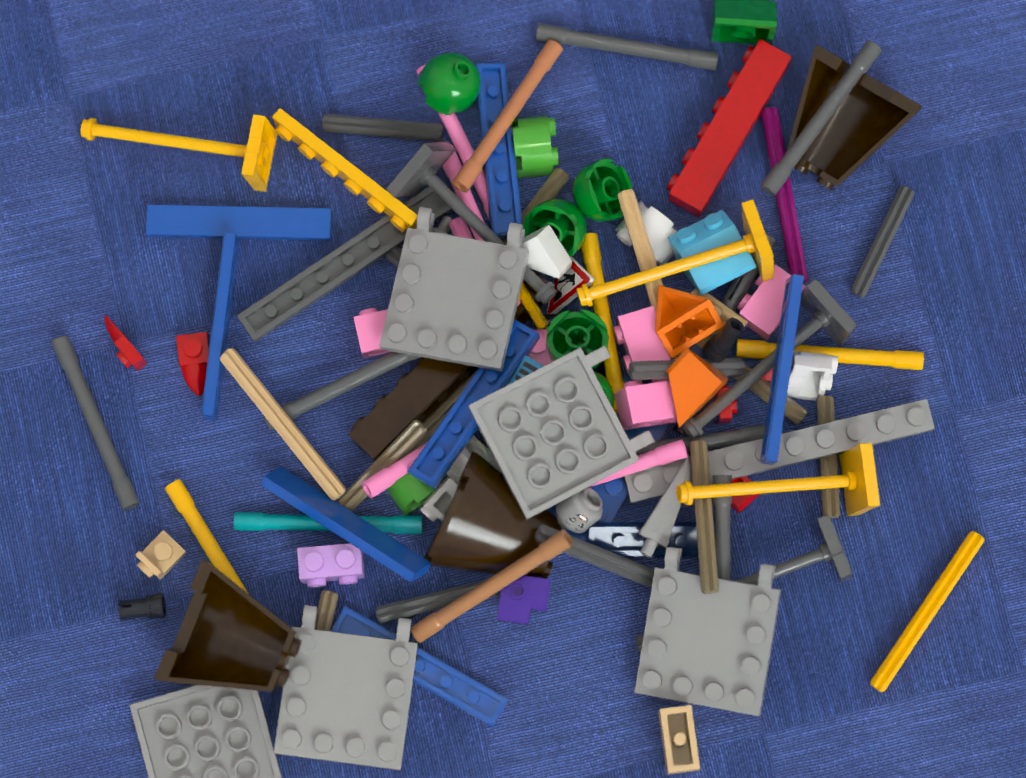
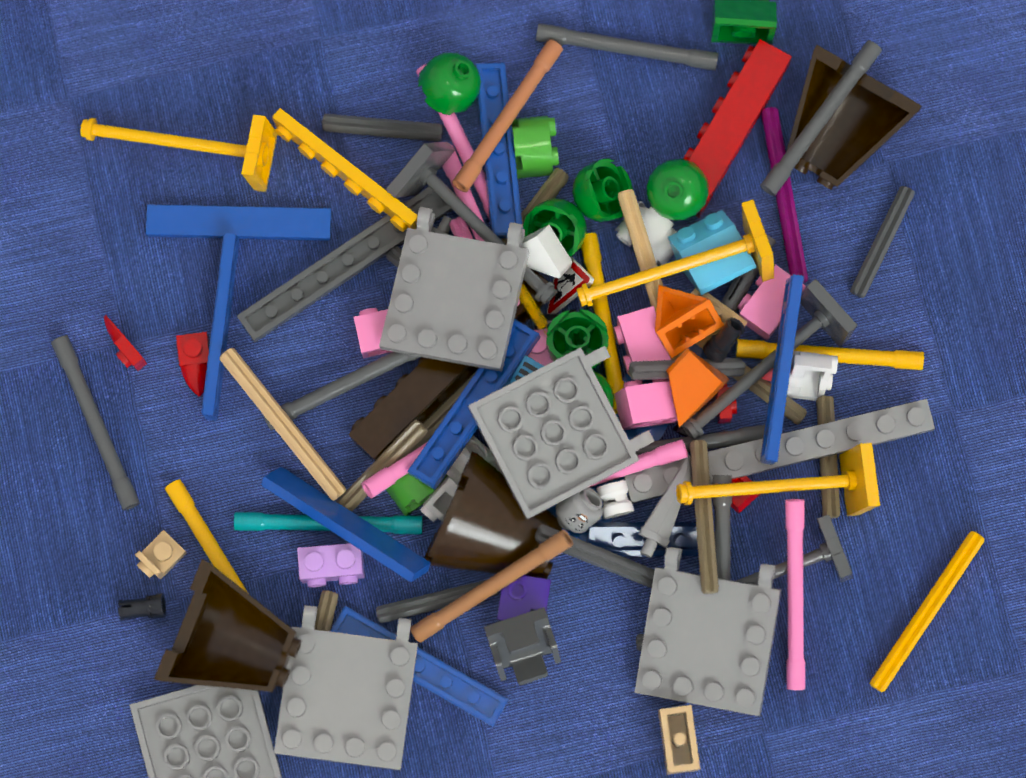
(522, 644): none -> dark grey panel
(615, 499): none -> white wheel
(677, 189): none -> green cylinder
(795, 525): none -> bright pink piece

